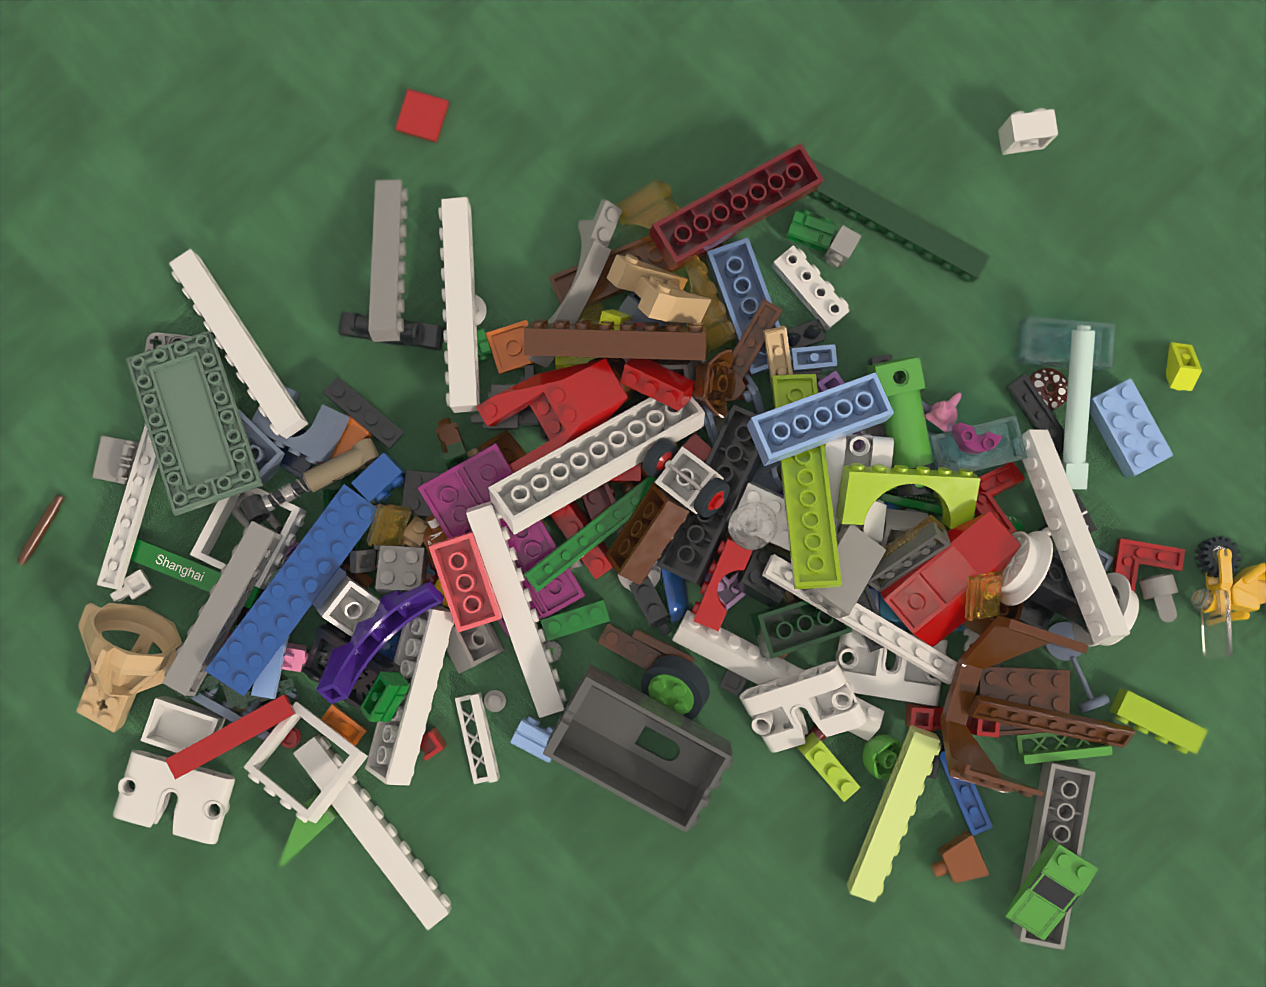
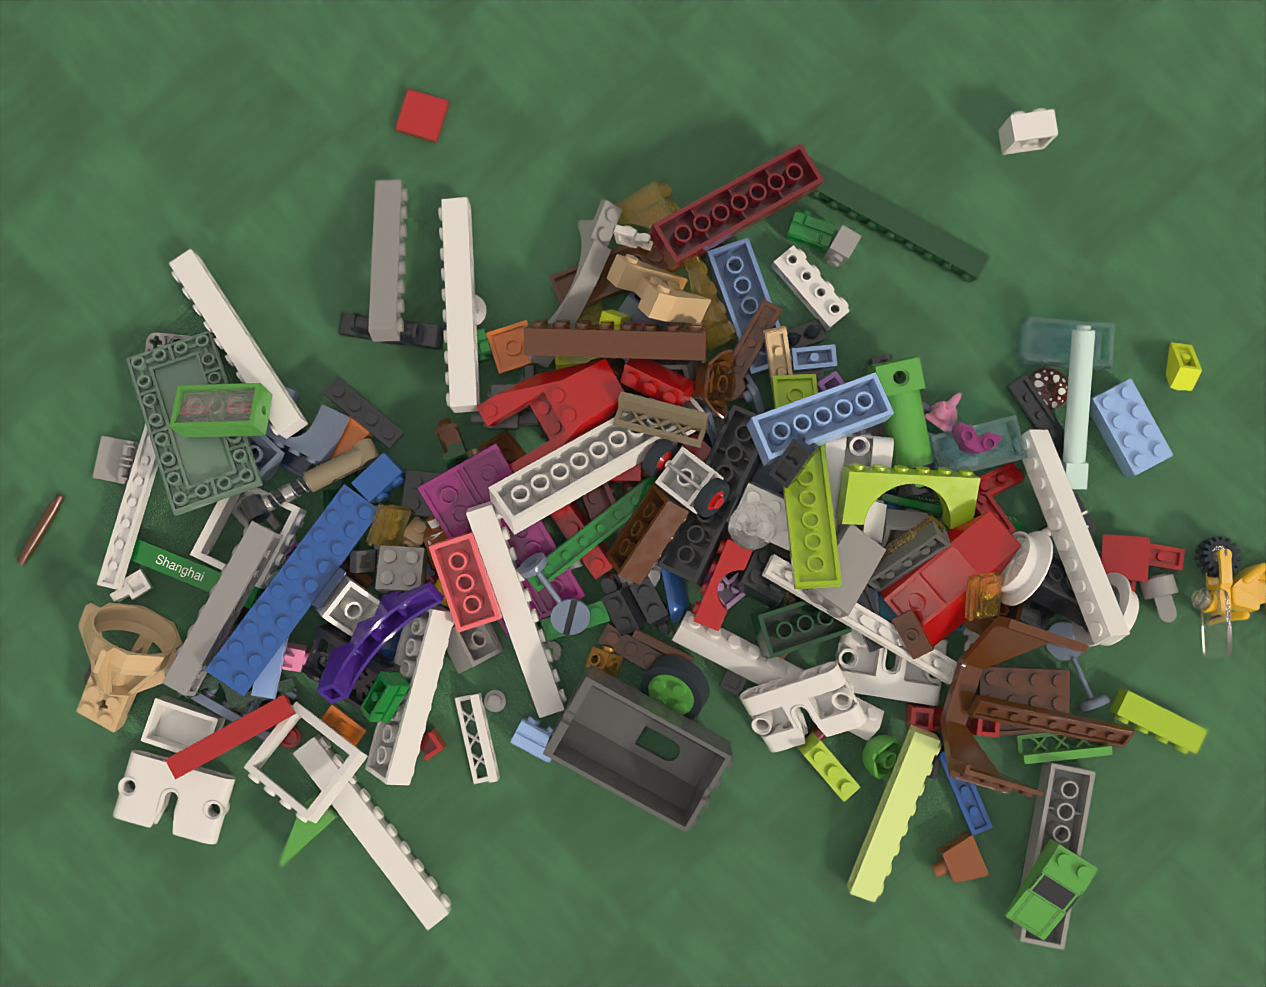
(221, 410): none -> brick
(568, 615): none -> sand blue piece
(605, 660): none -> pearl gold brick
(621, 605): none -> black brick
(629, 237): none -> white plate
(663, 415): none -> dark tan fence
(793, 461): none -> black hinge
(912, 634): none -> reddish brown plate
(1126, 556): none -> red tile

